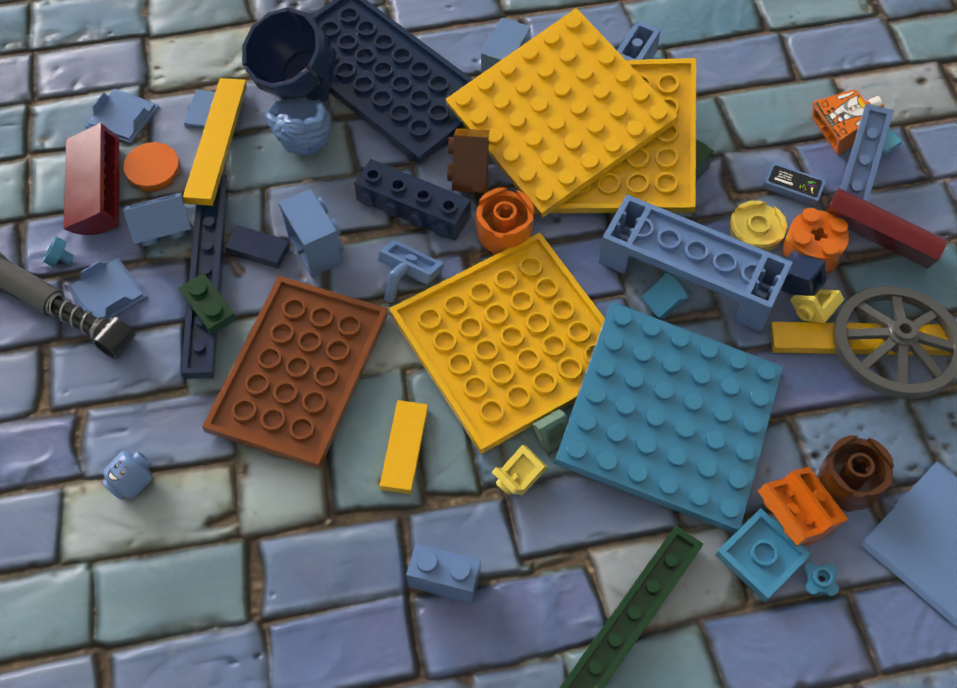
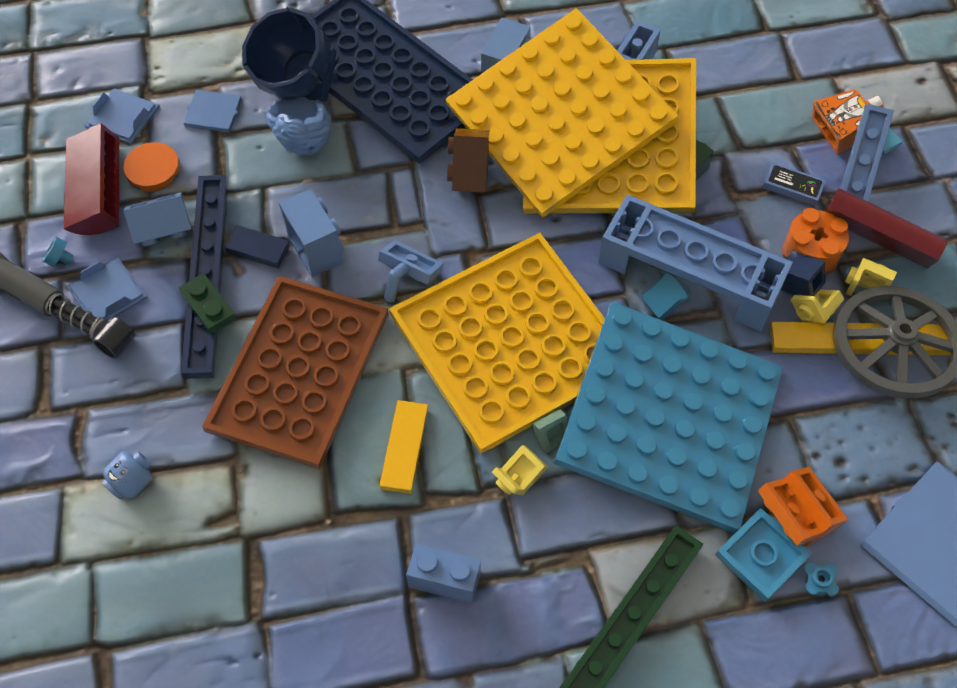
(215, 142): yellow tile -> none
(413, 199): dark blue brick -> none
(504, 219): orange brick -> none
(758, 225): light yellow tile -> none
(856, 472): reddish brown brick -> none
(869, 275): none -> light yellow bracket

